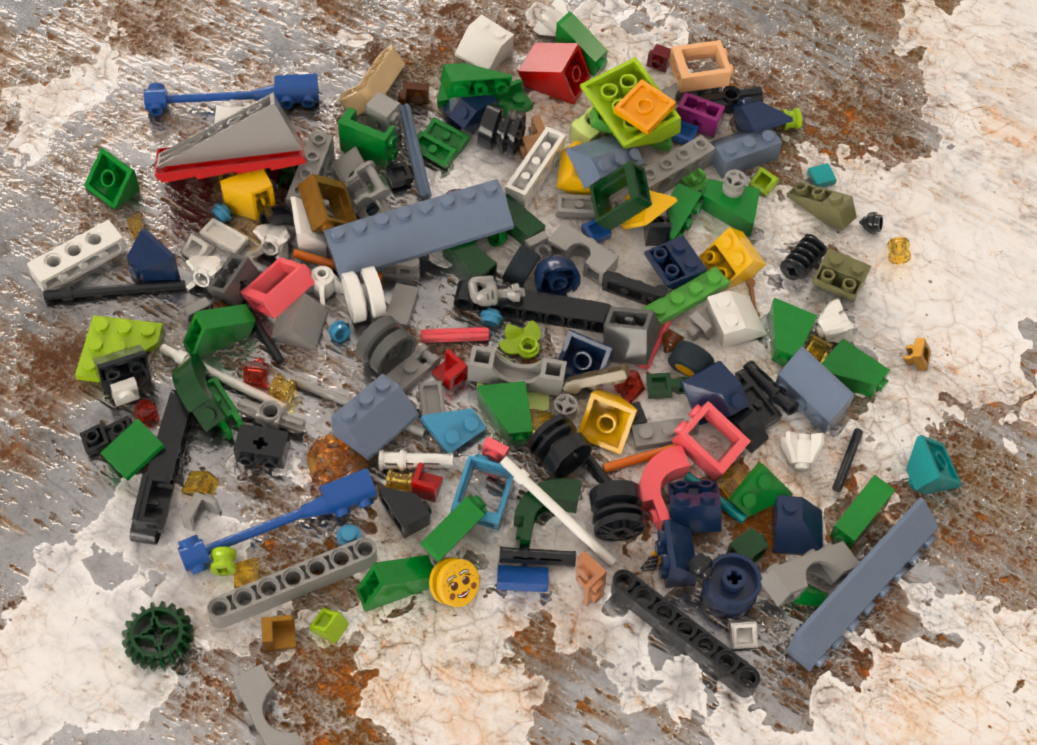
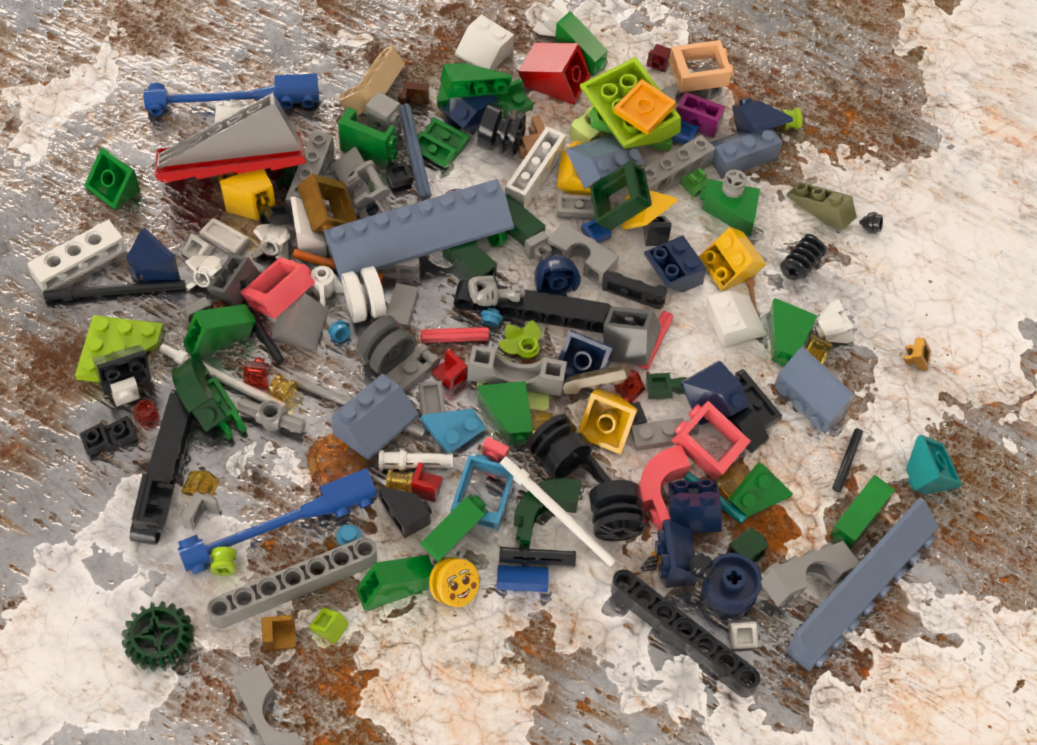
(132, 449): green slope -> none
(136, 224): clear yellow slope -> none
(221, 212): dark azure plate -> none
(247, 572): clear yellow slope -> none
(261, 447): black brick -> none
(521, 266): black wheel -> none
(565, 402): light grey wheel -> none
(591, 578): nougat bracket -> none
(634, 459): orange bar -> none
(670, 340): reddish brown plate -> none
(683, 210): green slope -> none
(688, 295): bright green plate -> none
(689, 358): black wheel -> none
(699, 327): light grey tile -> none
(731, 94): black piece -> none
(764, 181): lime slope -> none
(776, 393): black pin -> none
(796, 526): dark blue slope -> none
(802, 449): white brick -> none
(811, 597): green cone -> none
(822, 175): teal tile -> none
(841, 274): olive slope -> none
(856, 369): green slope -> none
(899, 250): clear yellow wheel -> none

